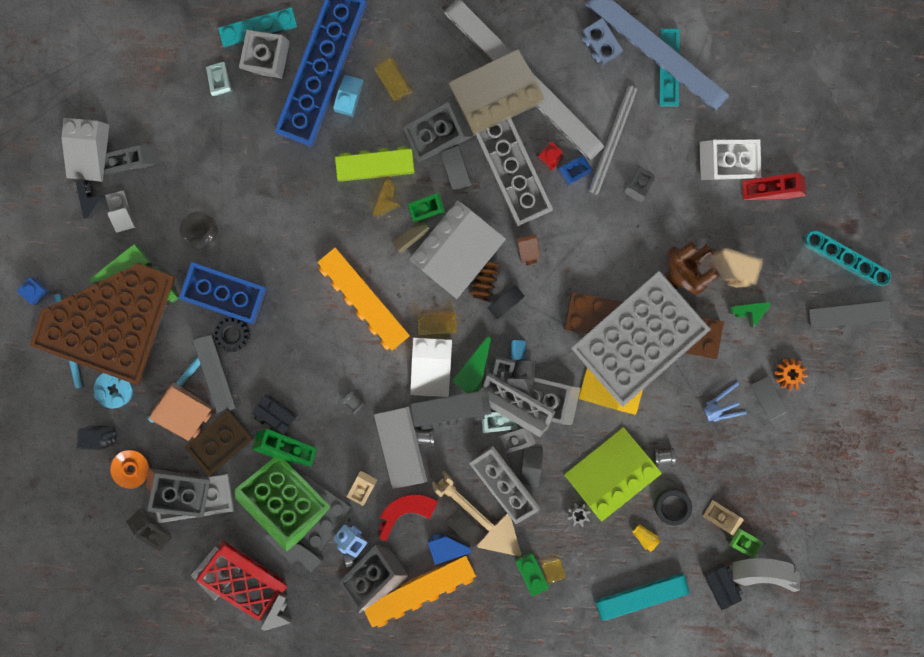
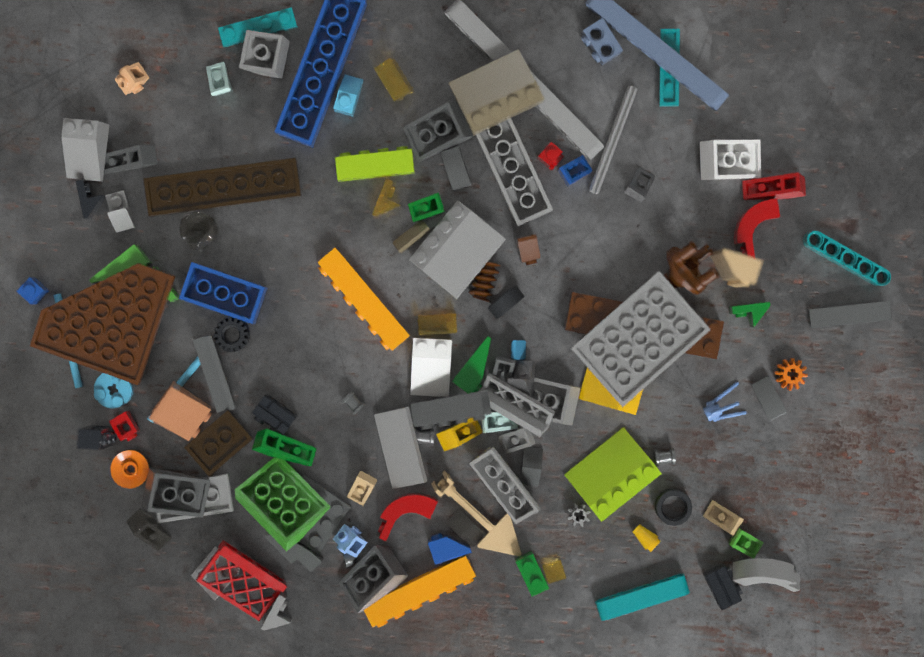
(118, 425): none -> red brick
(131, 78): none -> light nougat brick
(222, 187): none -> dark brown plate
(459, 434): none -> yellow slope
(750, 219): none -> red arch

